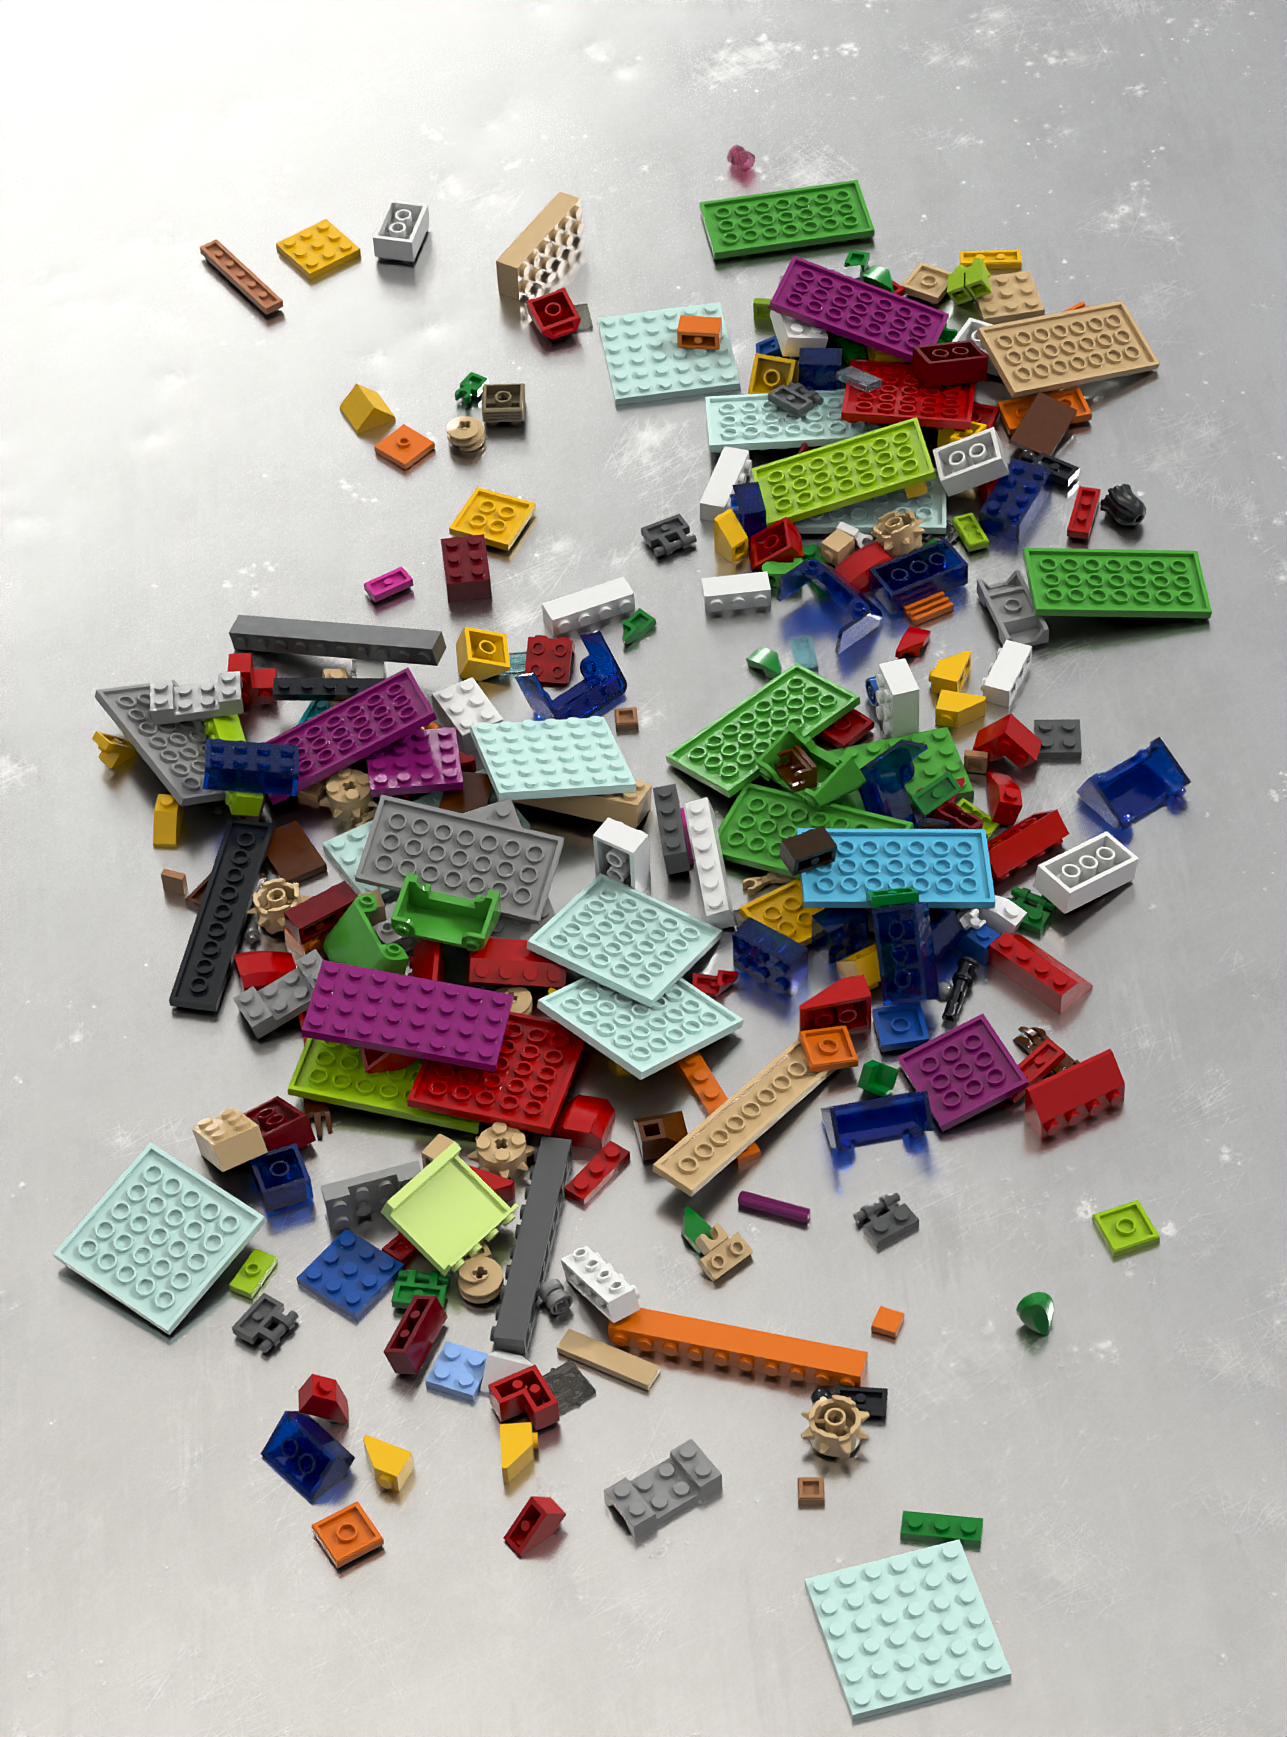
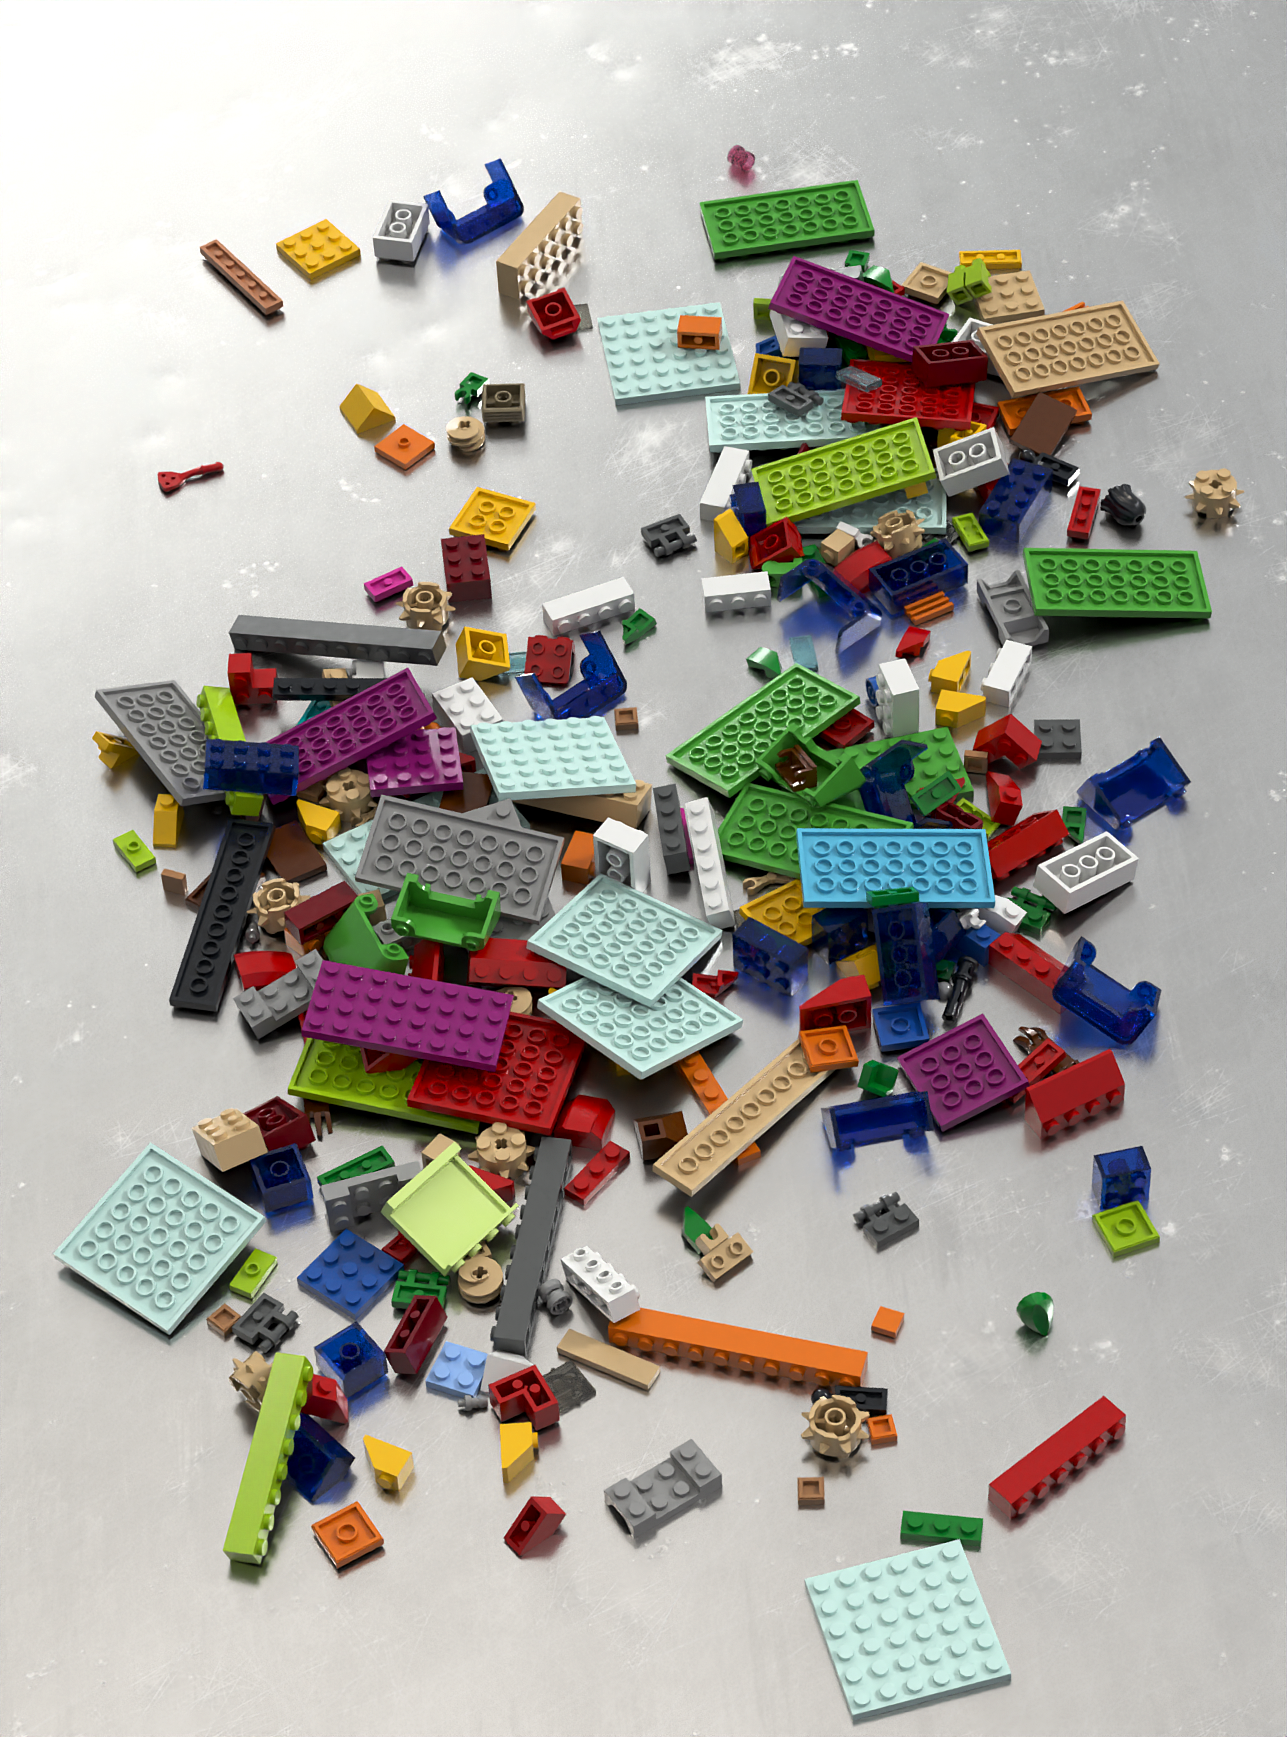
(134, 850): none -> lime plate
(173, 480): none -> red piece
(196, 701): light grey piece -> none
(223, 1320): none -> medium nougat tile
(251, 1378): none -> tan brick
(268, 1458): none -> lime brick
(318, 822): none -> yellow slope
(351, 1359): none -> clear blue brick
(367, 1163): none -> green plate
(425, 606): none -> tan brick
(469, 1402): none -> light grey piece
(501, 208): none -> clear blue windscreen
(579, 859): none -> orange brick
(774, 1206): magenta axle -> none
(808, 850): dark brown brick -> none
(881, 1429): none -> orange tile
(945, 970): none -> dark green plate
(1057, 1457): none -> red brick
(1074, 820): none -> green slope
(1101, 999): none -> clear blue windscreen
(1121, 1177): none -> clear blue brick
(1214, 493): none -> tan brick

